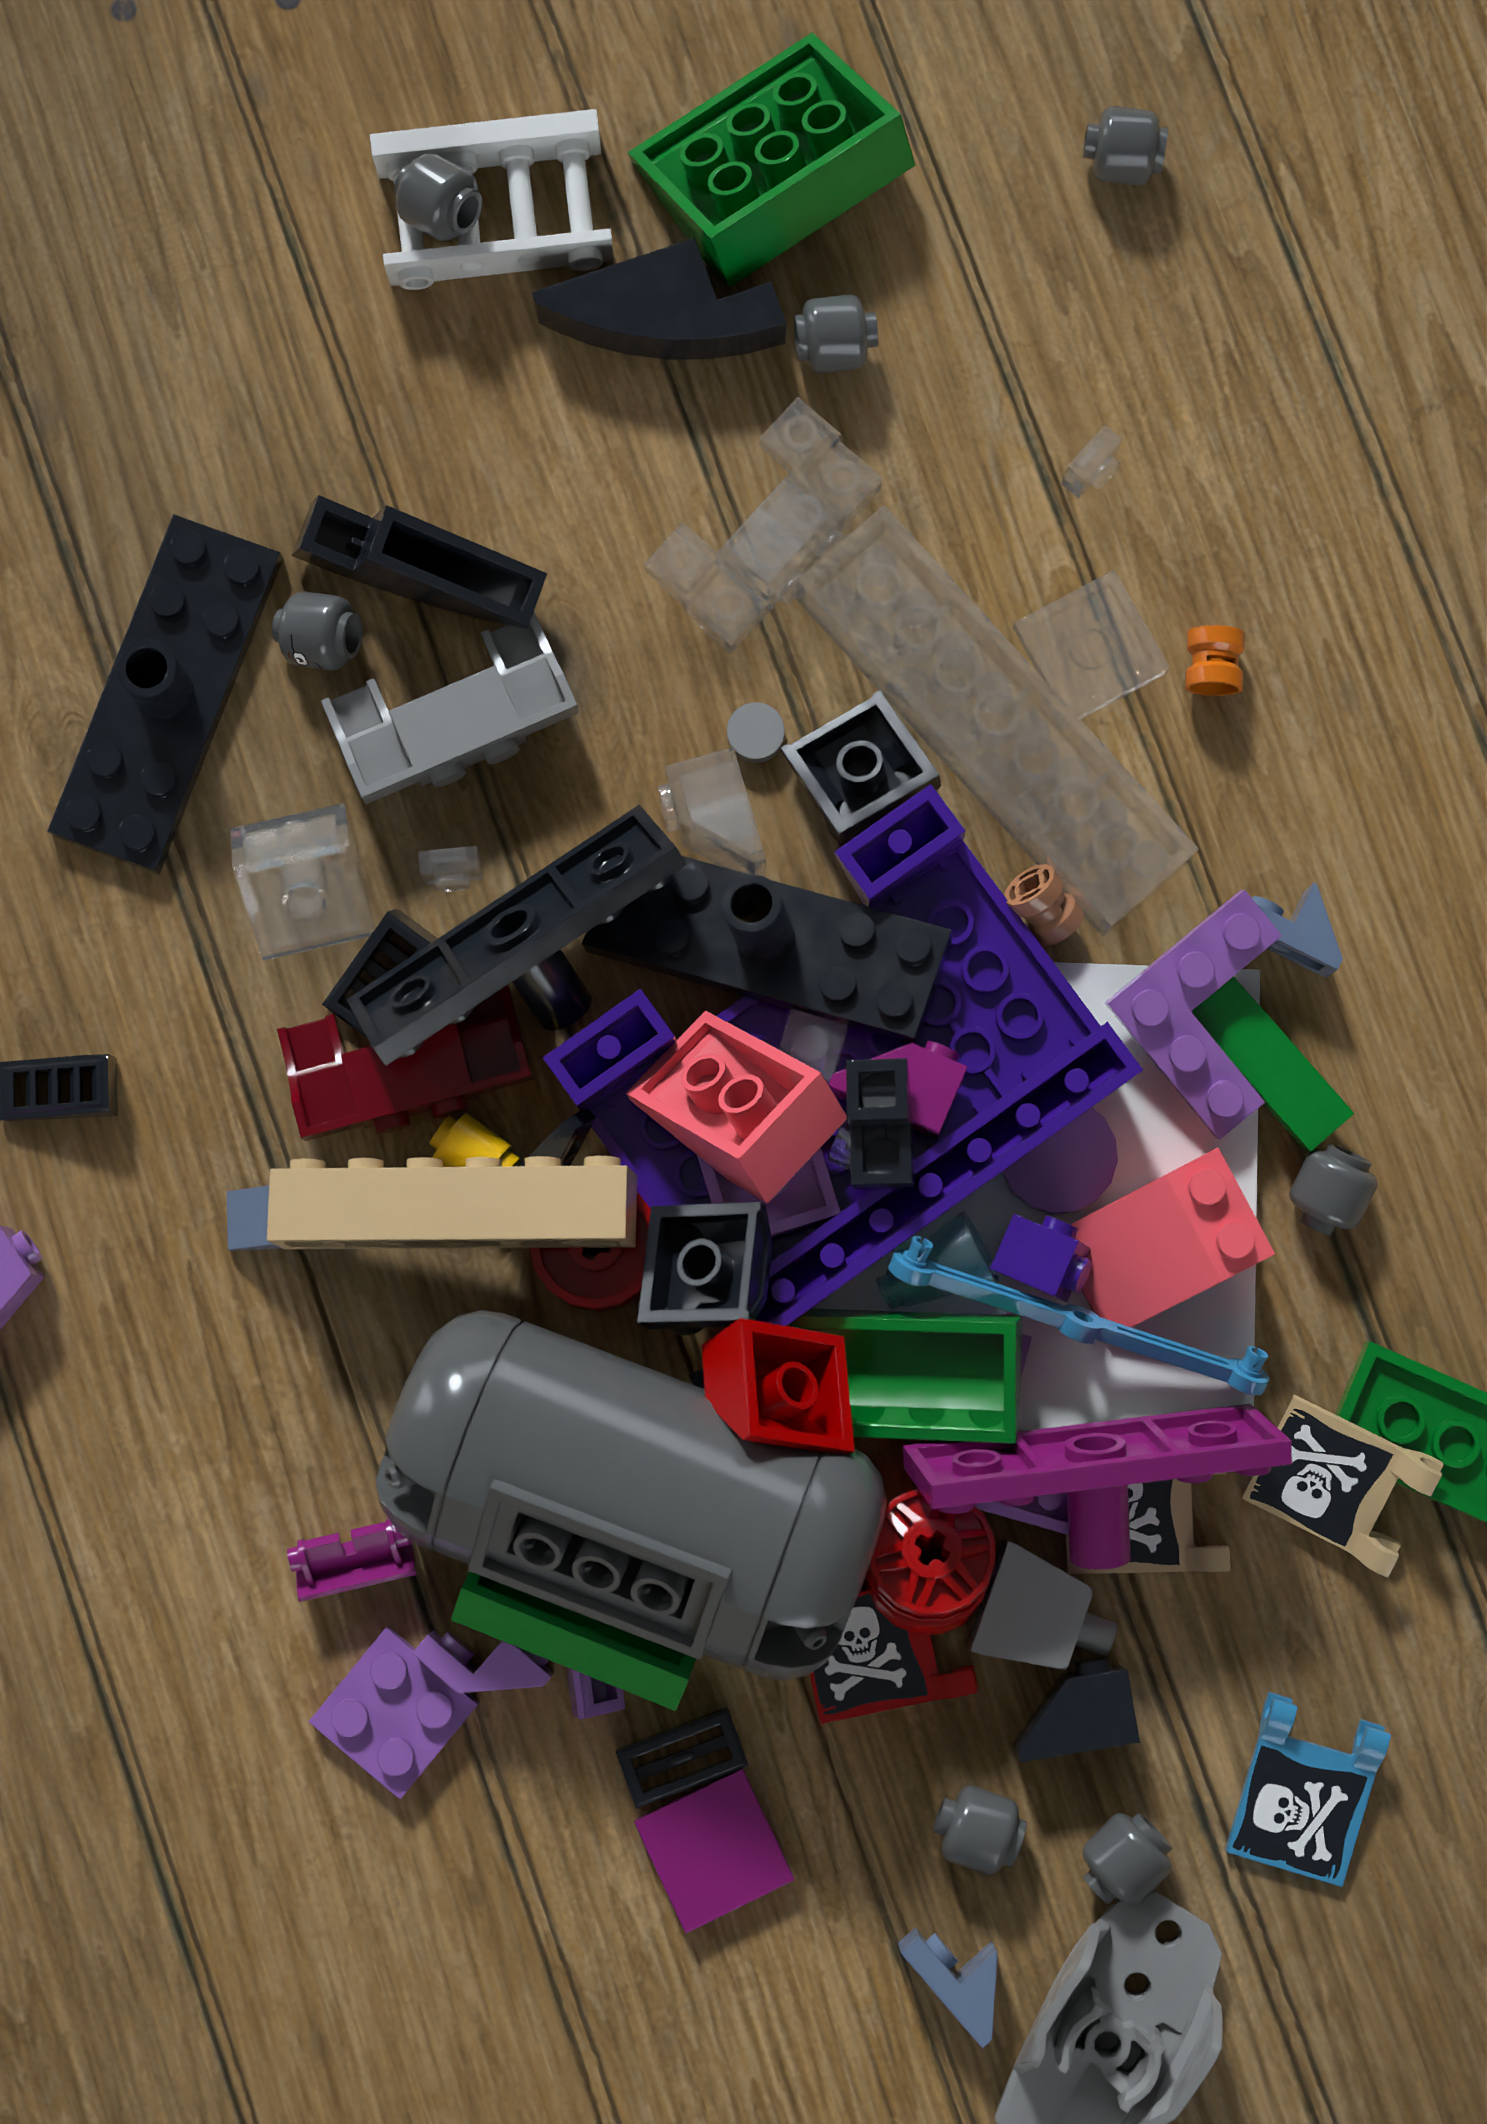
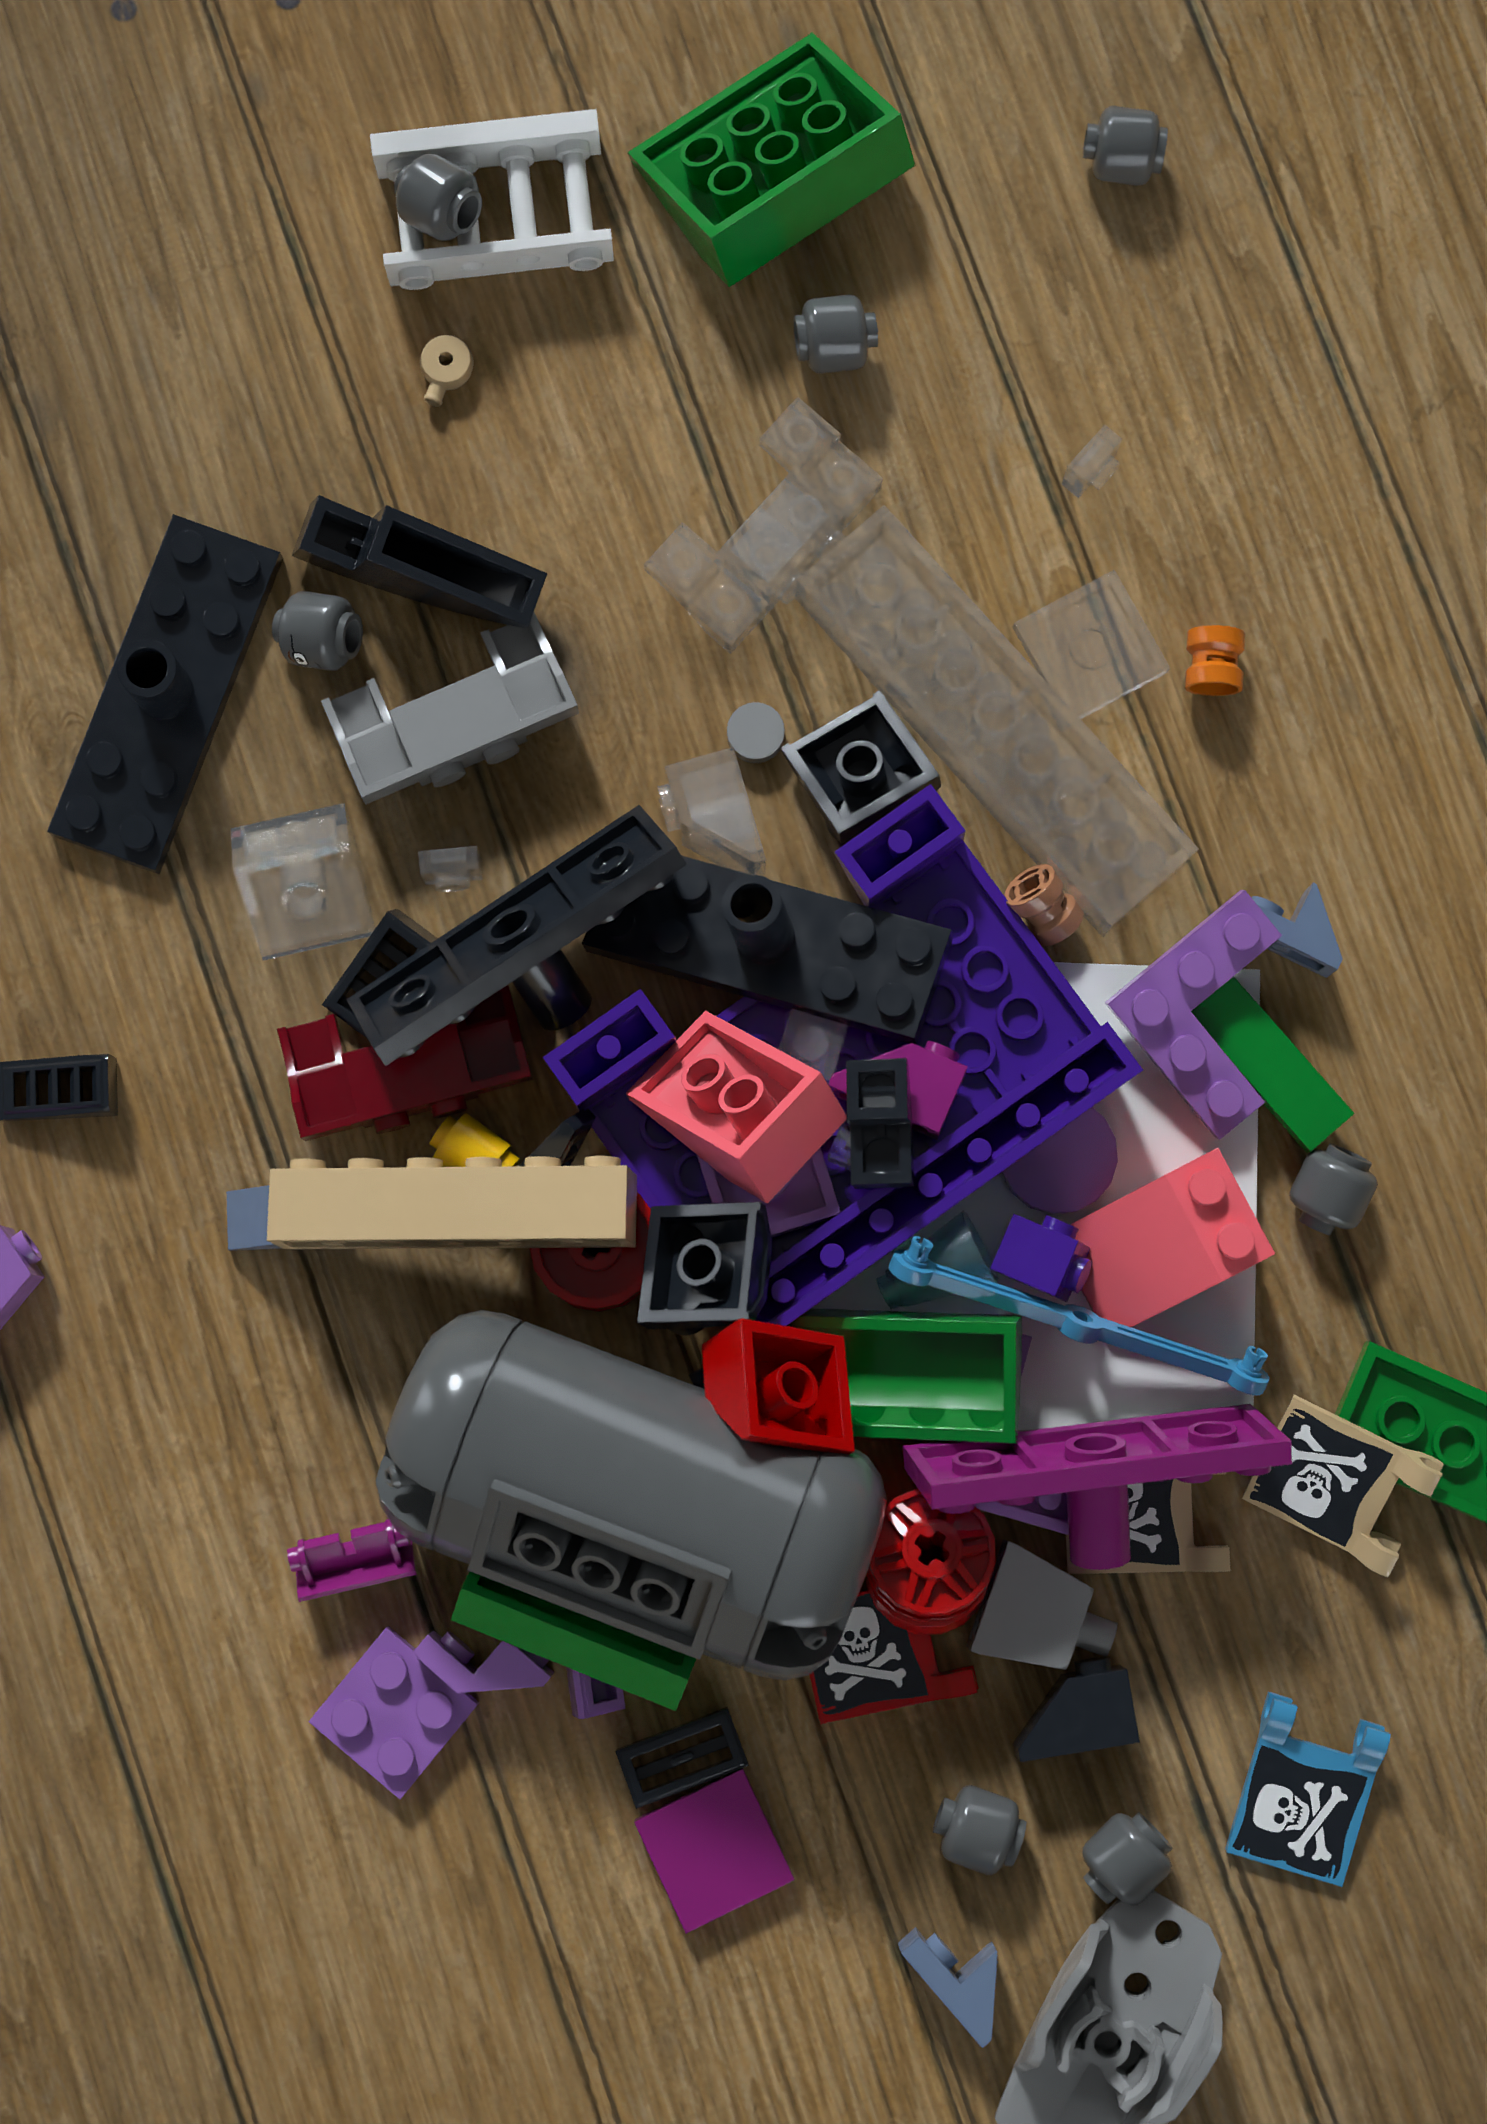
(445, 377): none -> tan piece
(662, 309): black slope -> none

